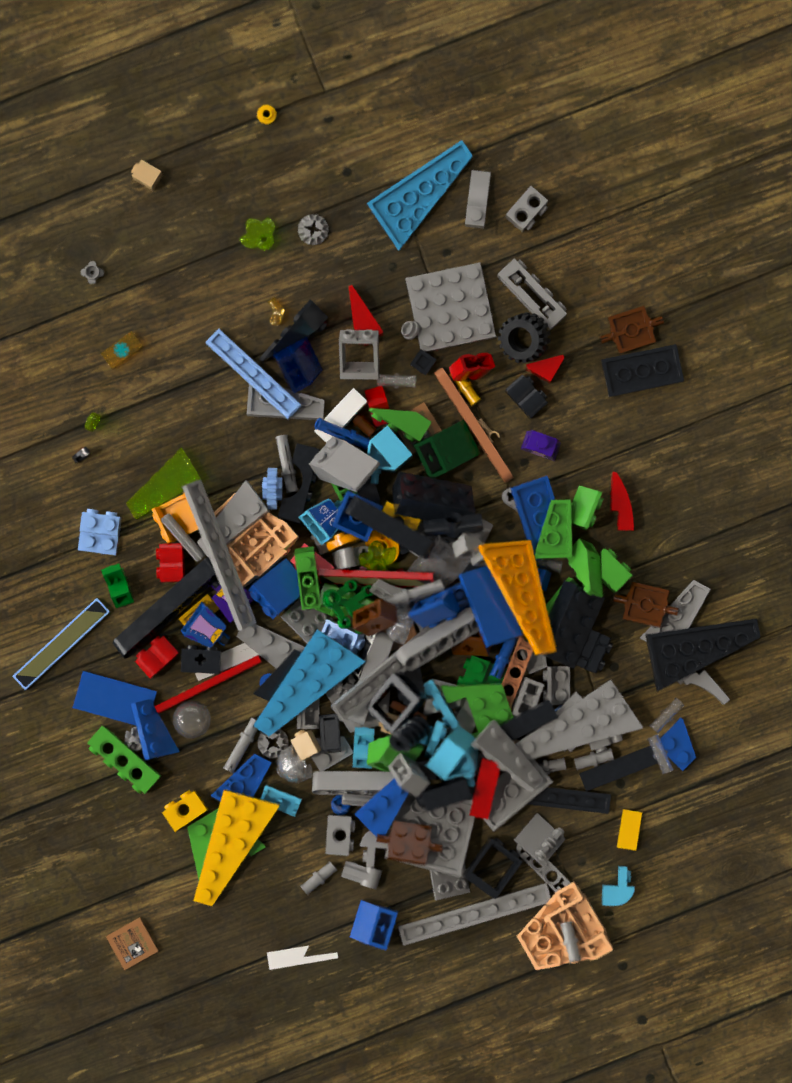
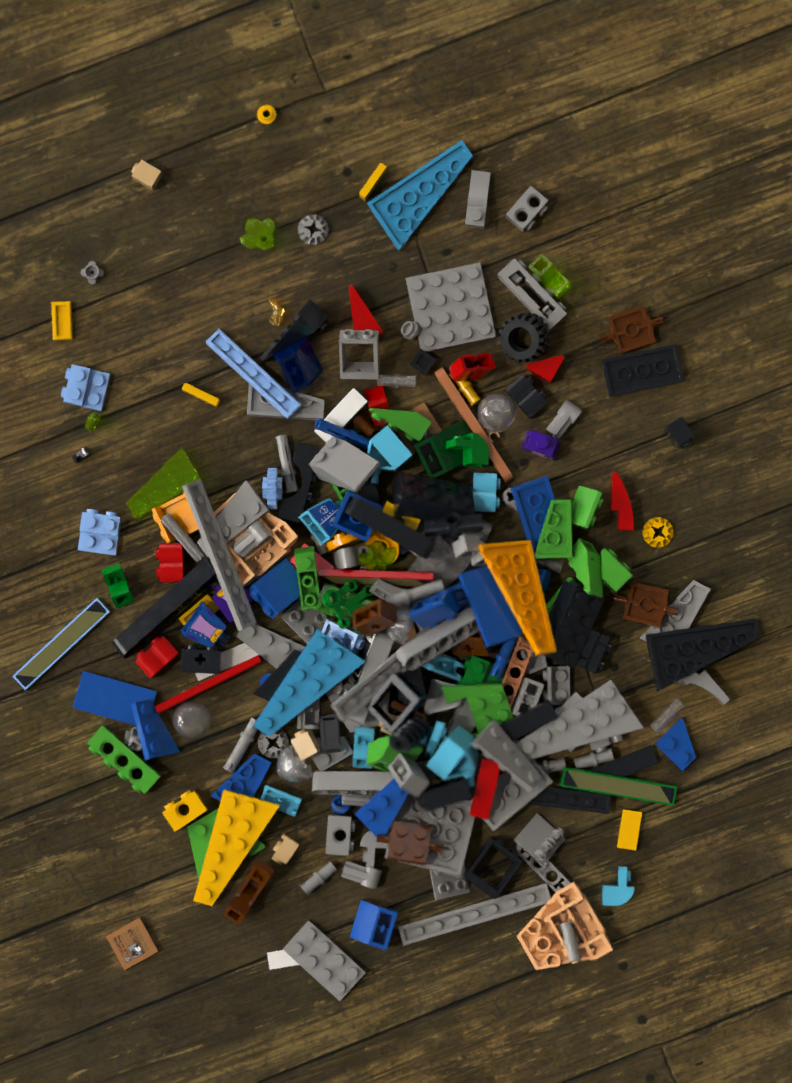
(62, 321): none -> yellow tile
(85, 387): none -> light blue plate
(121, 350): clear yellow tile -> none
(200, 394): none -> yellow tile
(248, 892): none -> reddish brown arch
(256, 535): none -> light grey piece
(284, 849): none -> tan brick
(324, 960): none -> light grey plate
(373, 181): none -> yellow tile
(440, 704): medium azure hinge -> none
(444, 665): none -> medium azure hinge
(473, 447): none -> green brick
(485, 492): none -> medium azure brick
(496, 412): none -> clear cylinder
(549, 276): none -> clear neon green brick
(566, 415): none -> light grey piece
(618, 786): none -> olive tile
(648, 532): none -> yellow gear
(660, 754): clear pin -> none
(679, 433): none -> black brick

